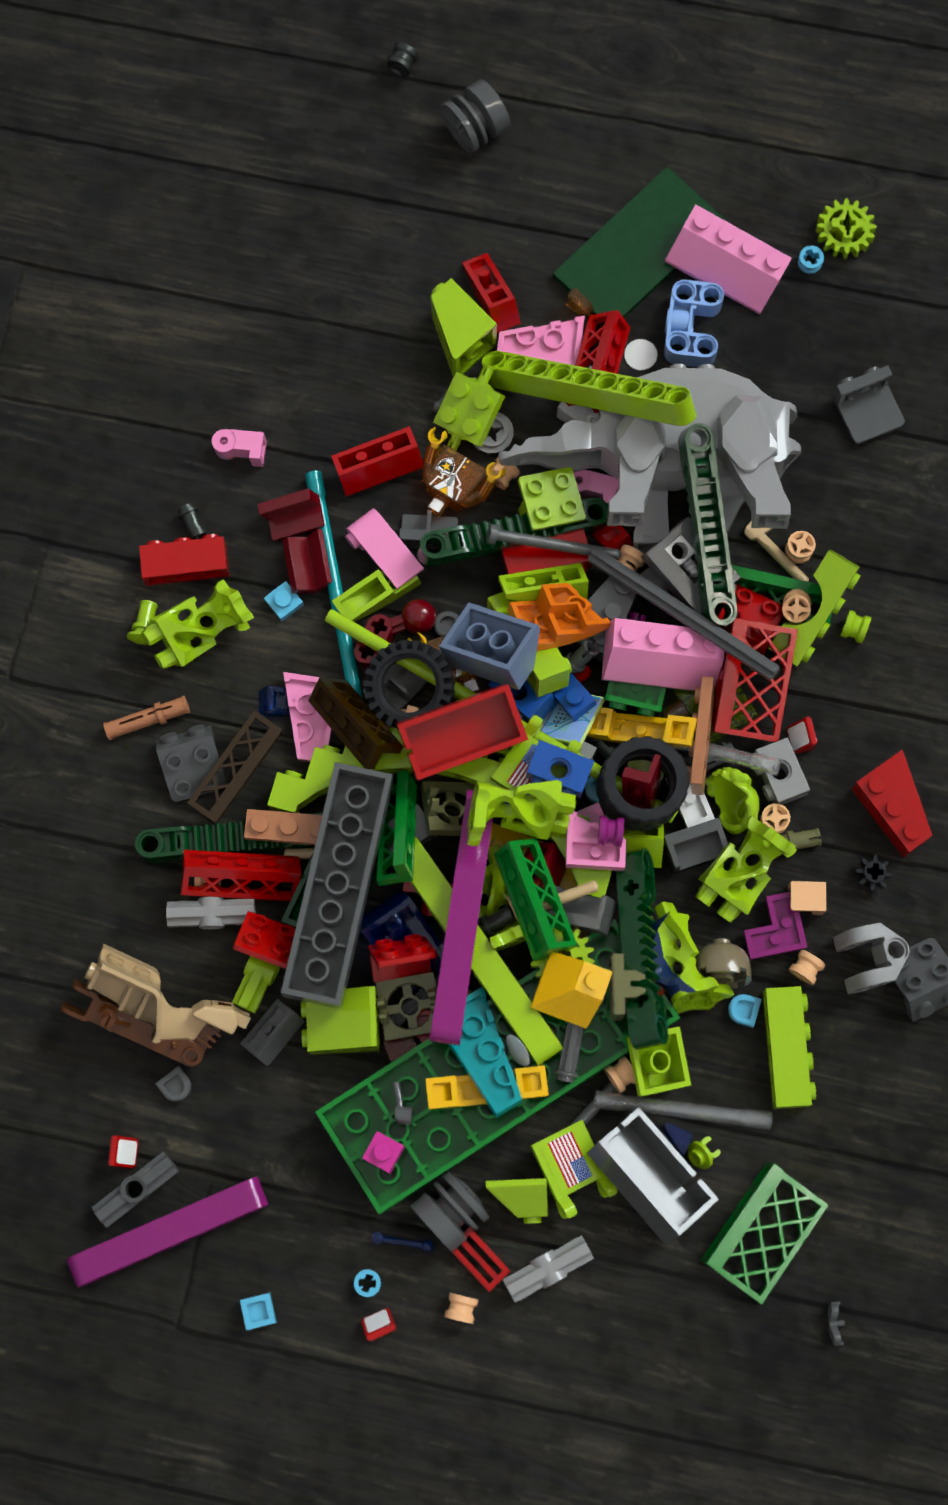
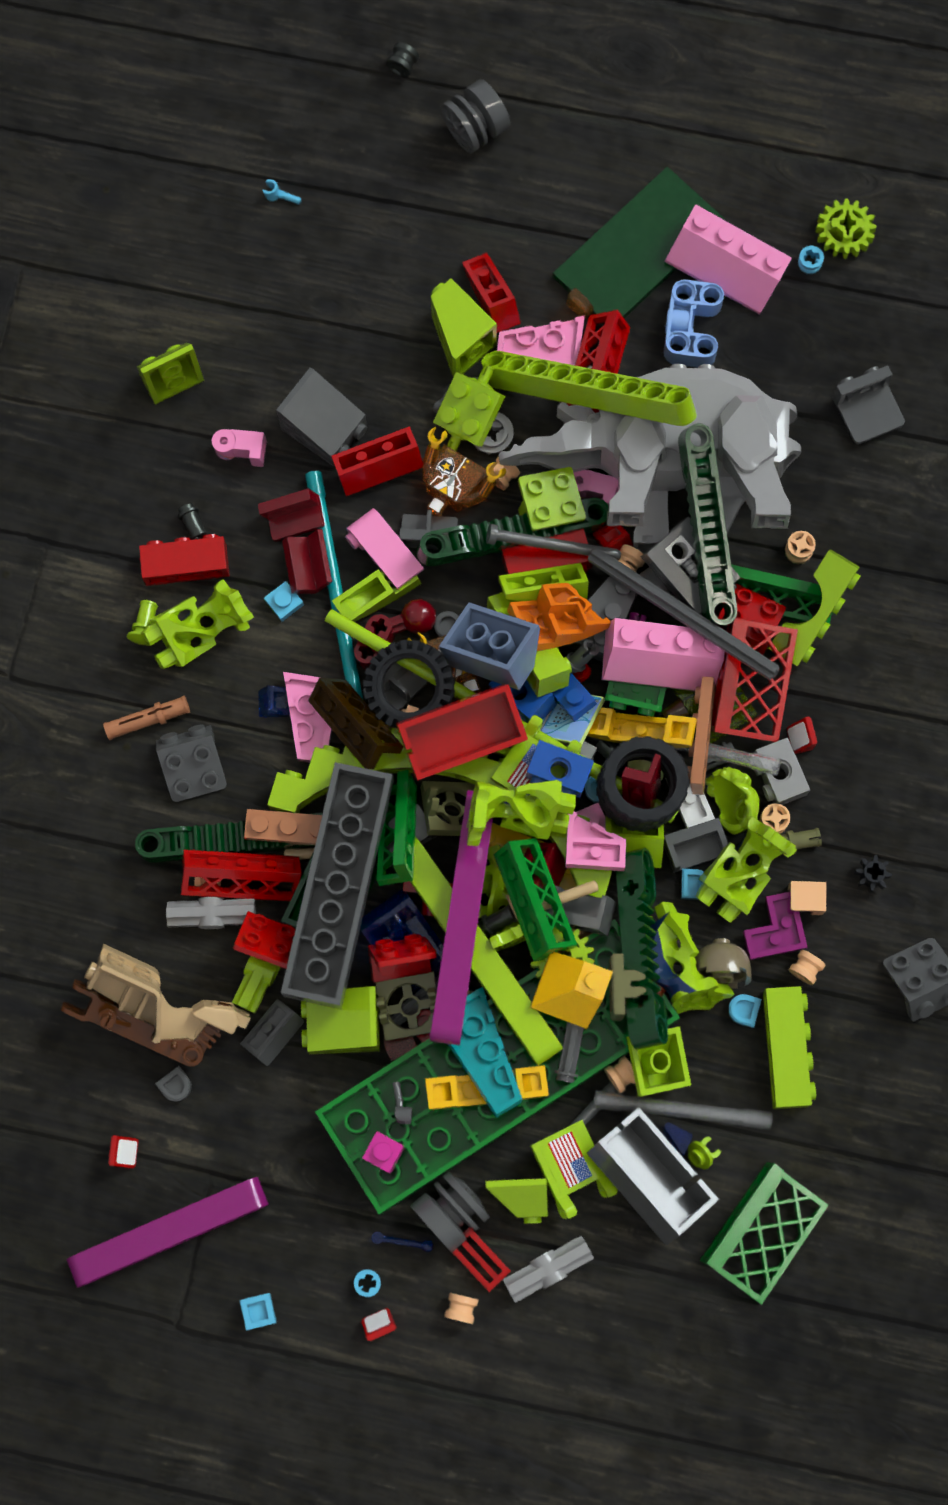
(120, 1202): dark grey piece -> none
(171, 372): none -> lime slope
(243, 775): dark brown fence -> none
(276, 193): none -> medium azure hand
(321, 417): none -> dark grey slope
(517, 1050): white sticker -> none
(610, 831): magenta wheel -> none
(640, 354): white sticker -> none
(690, 883): none -> medium azure tile
(760, 536): tan piece -> none
(796, 612): light nougat wheel -> none
(833, 1323): dark grey piece -> none
(855, 626): lime wheel -> none
(887, 966): light grey piece -> none
(895, 804): red wedge -> none

